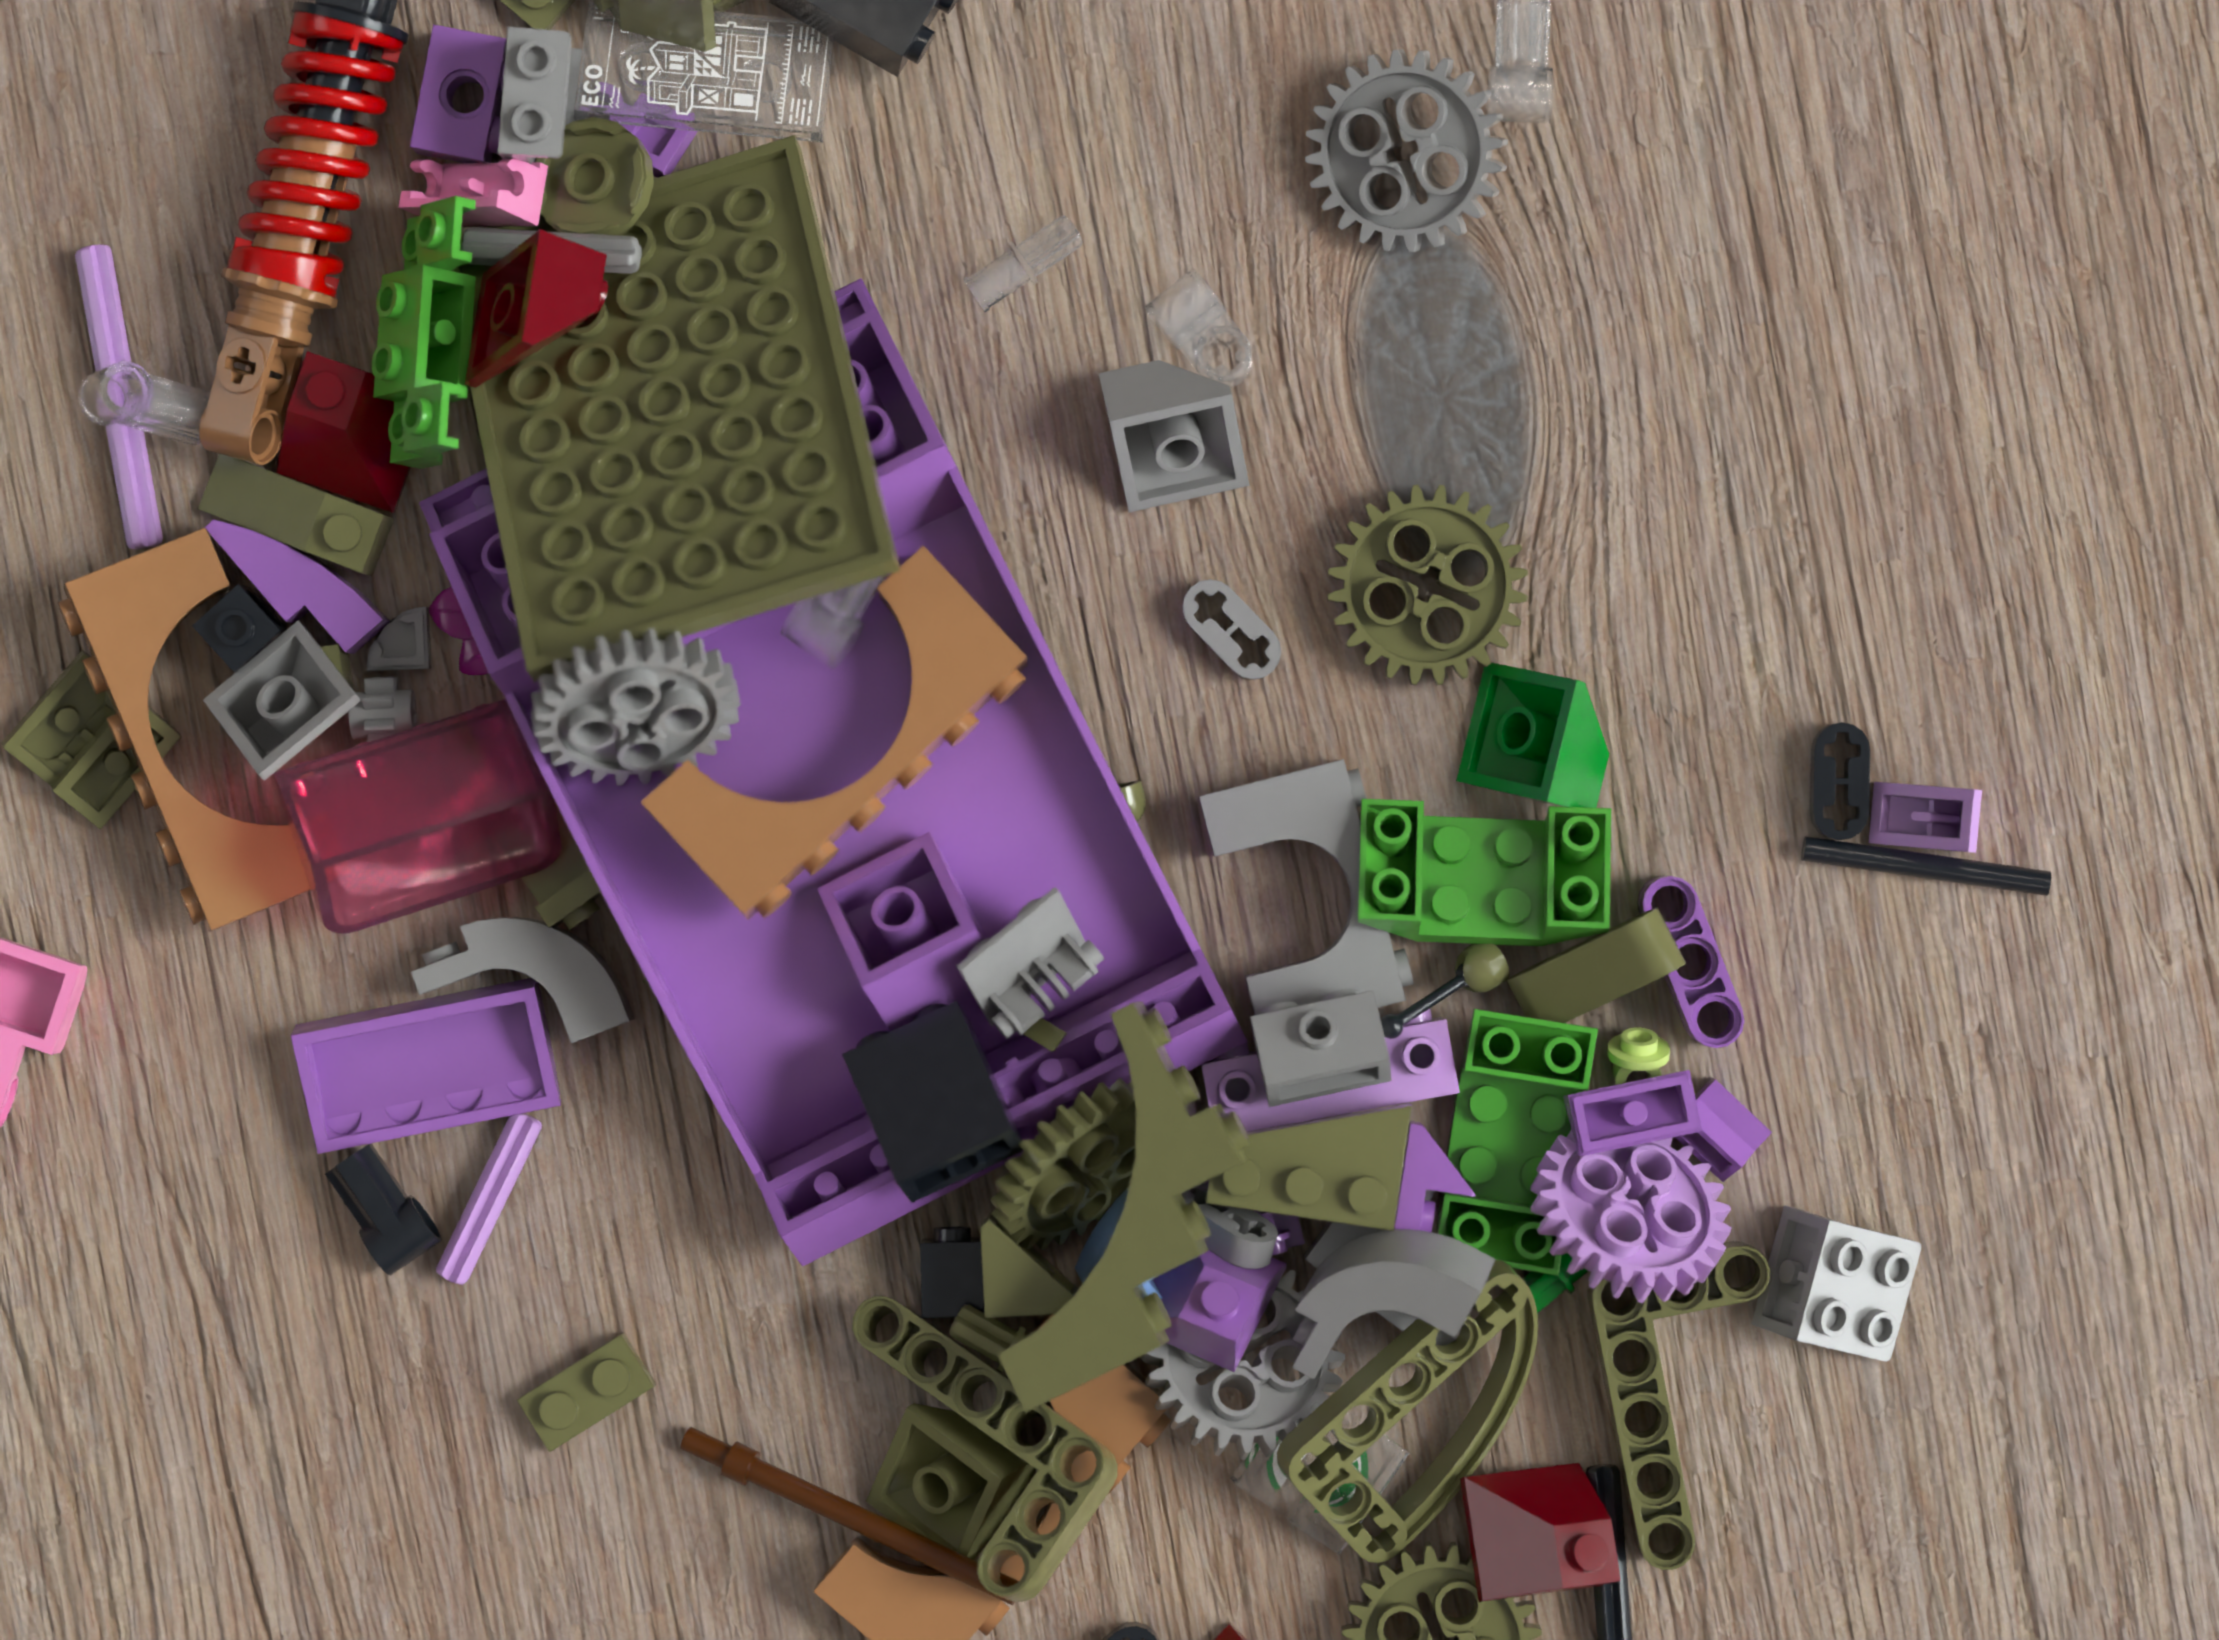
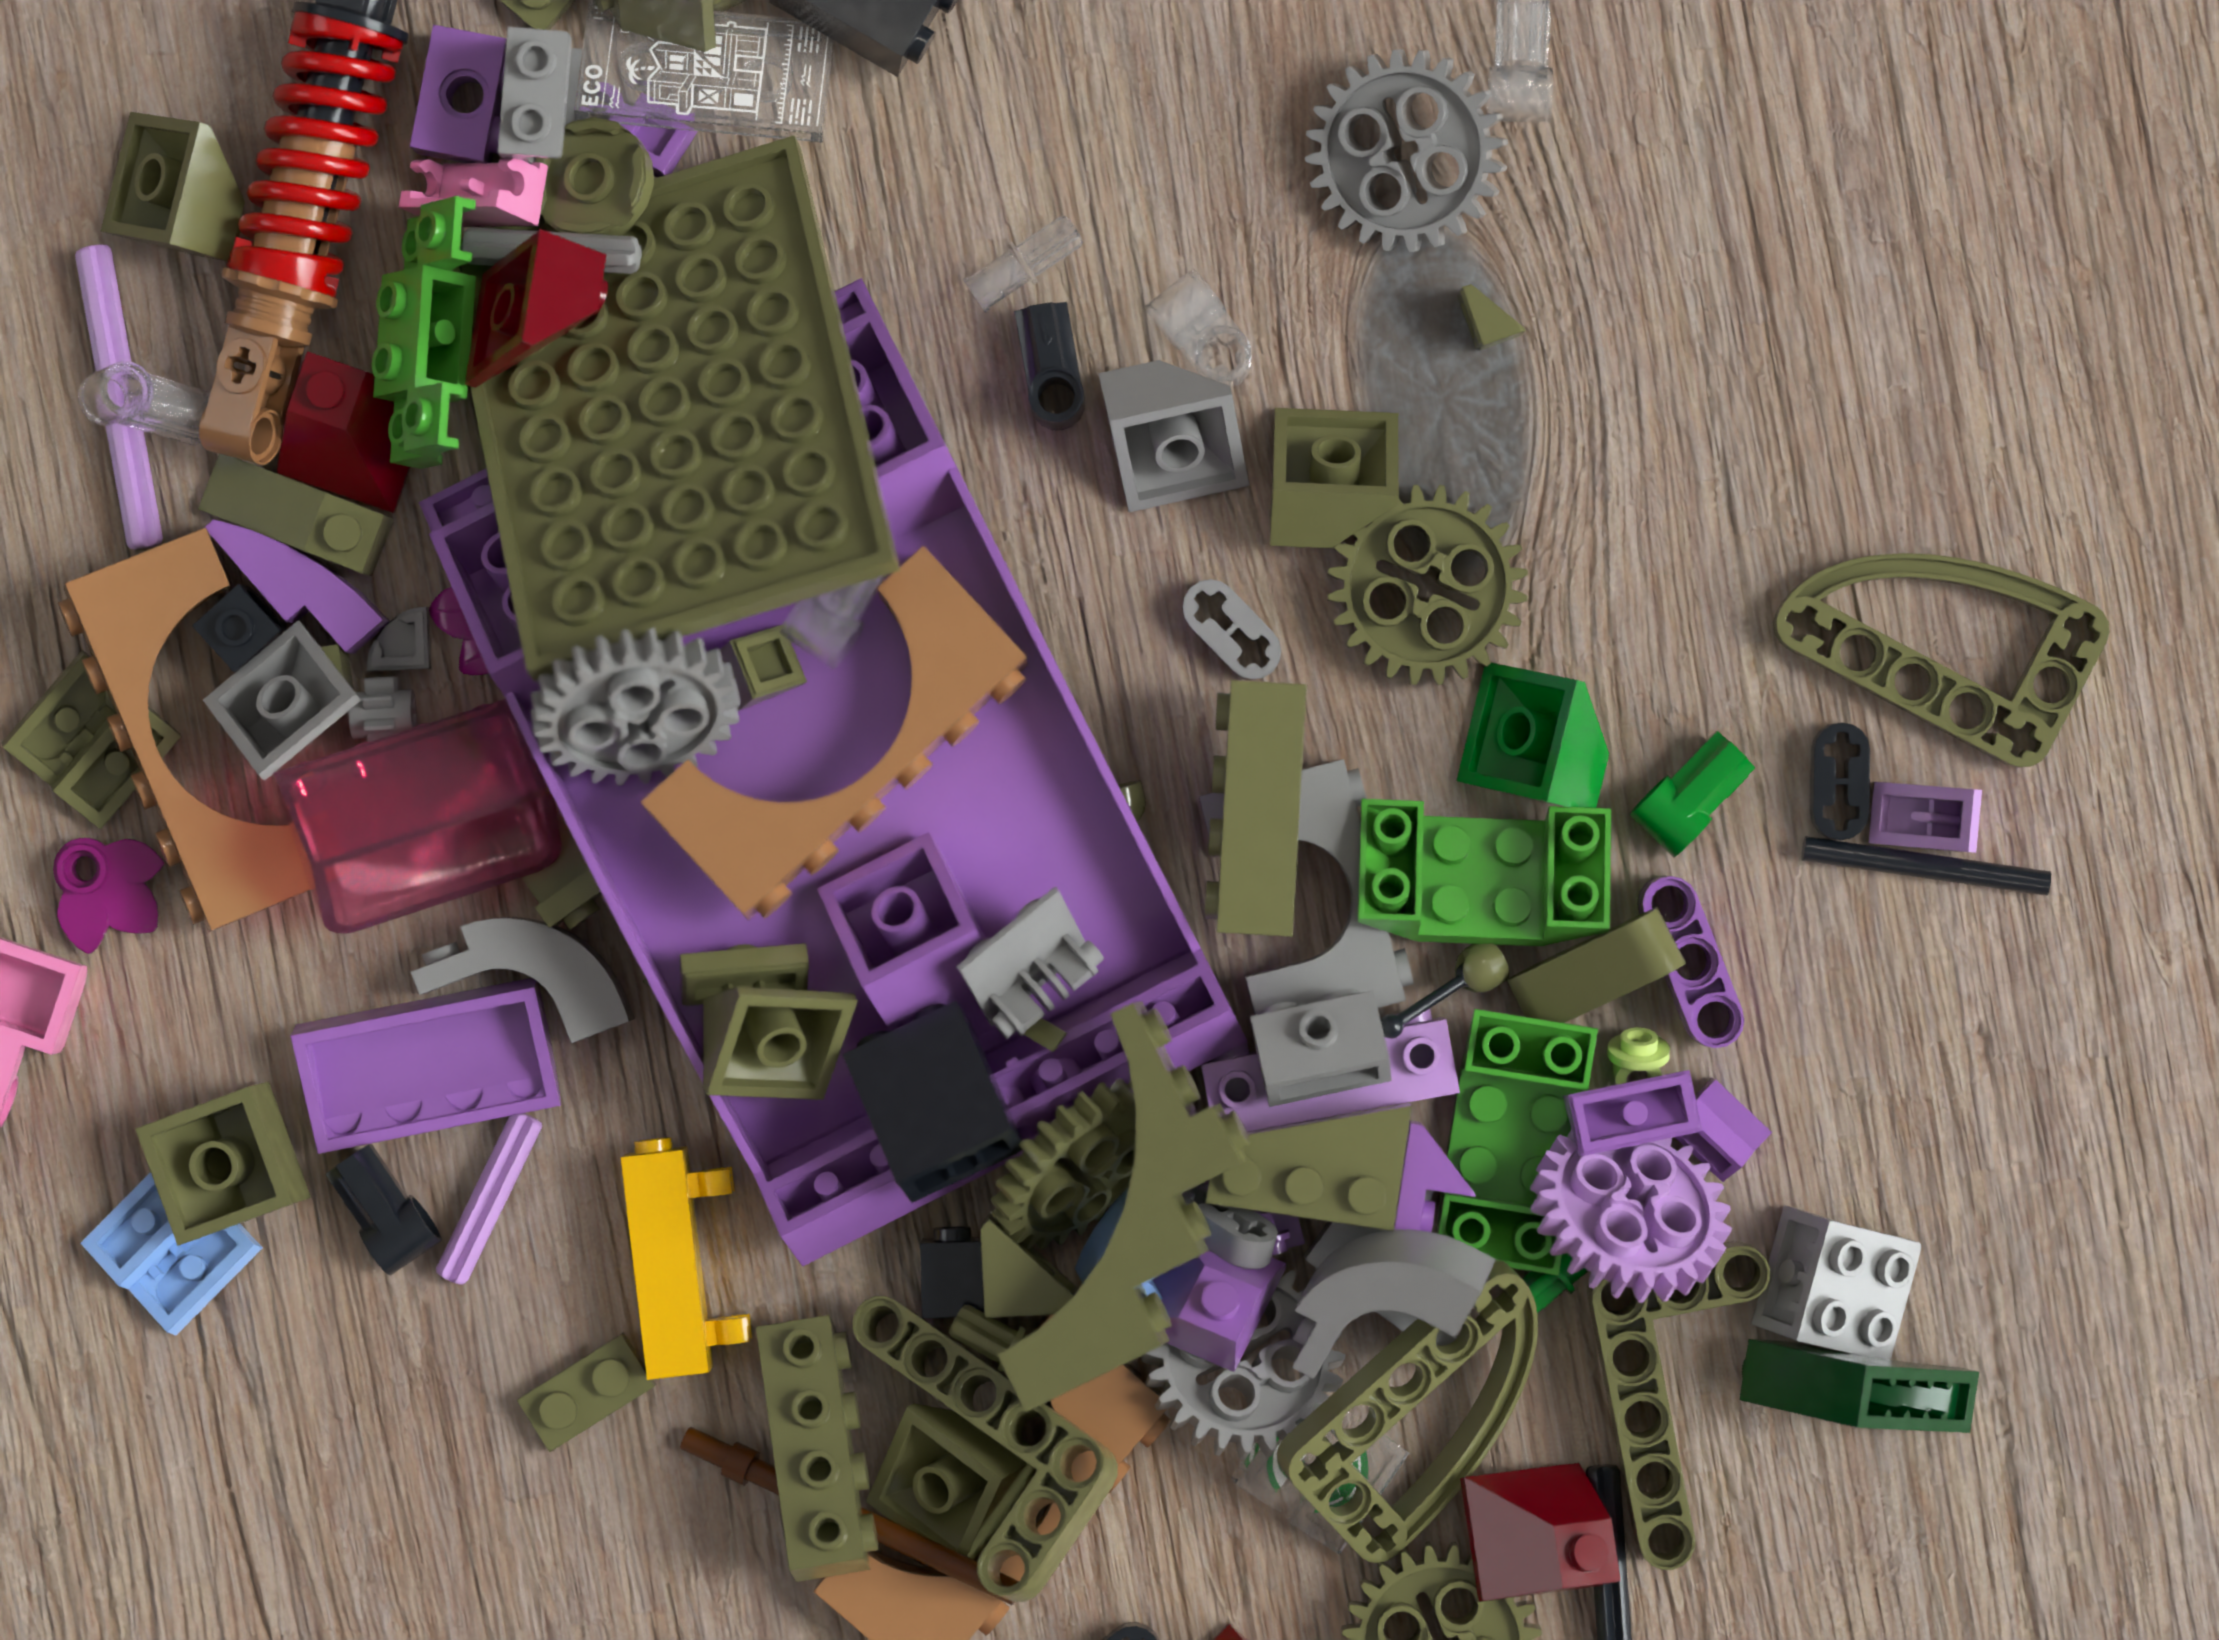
(113, 896): none -> magenta plate
(167, 1279): none -> light blue slope
(174, 188): none -> olive slope
(223, 1163): none -> olive slope
(668, 1259): none -> yellow brick
(742, 966): none -> olive plate
(762, 666): none -> olive slope
(773, 1041): none -> olive slope
(814, 1448): none -> olive brick
(1049, 360): none -> black piece
(1259, 808): none -> olive brick
(1331, 474): none -> olive slope
(1486, 320): none -> olive slope
(1682, 804): none -> green piece
(1858, 1388): none -> dark green arch
(1945, 683): none -> olive beam

